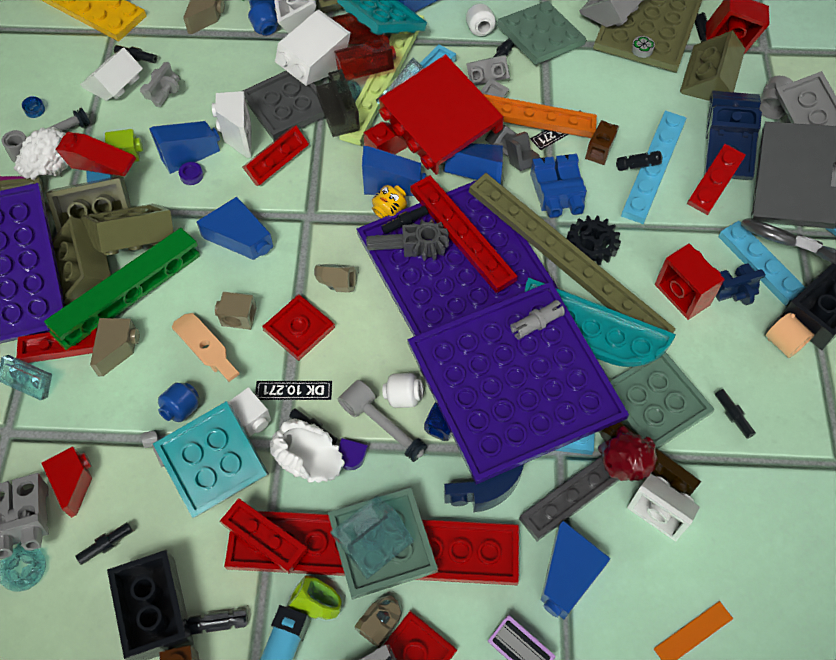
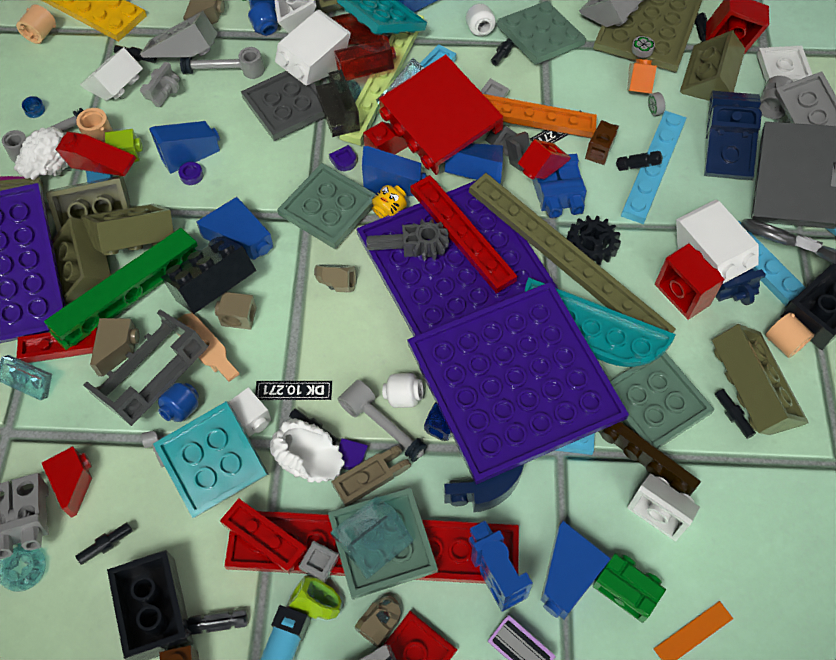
(36, 24): none -> light nougat piece
(94, 123): none -> light nougat piece
(133, 405): none -> dark grey hinge
(184, 39): none -> light grey slope
(208, 273): none -> black brick
(233, 120): white slope -> none
(249, 62): none -> light grey piece
(275, 155): red plate -> none
(298, 327): red tile -> none
(319, 561): none -> light grey tile
(327, 205): none -> sand green plate
(343, 159): none -> dark purple tile
(369, 476): none -> dark tan hinge
(404, 219): black bar -> none
(483, 70): light grey hips -> none
(496, 568): none -> blue hips
(537, 319): light grey pin -> none
(542, 159): none -> red slope
(567, 500): flat silver plate -> none
(628, 456): dark red animal -> none
(630, 587): none -> green brick
(641, 76): none -> orange slope
(656, 103): none -> light grey tile
(716, 179): red plate -> none
(719, 239): none -> white slope
(758, 381): none -> olive slope
(784, 61): none -> white plate

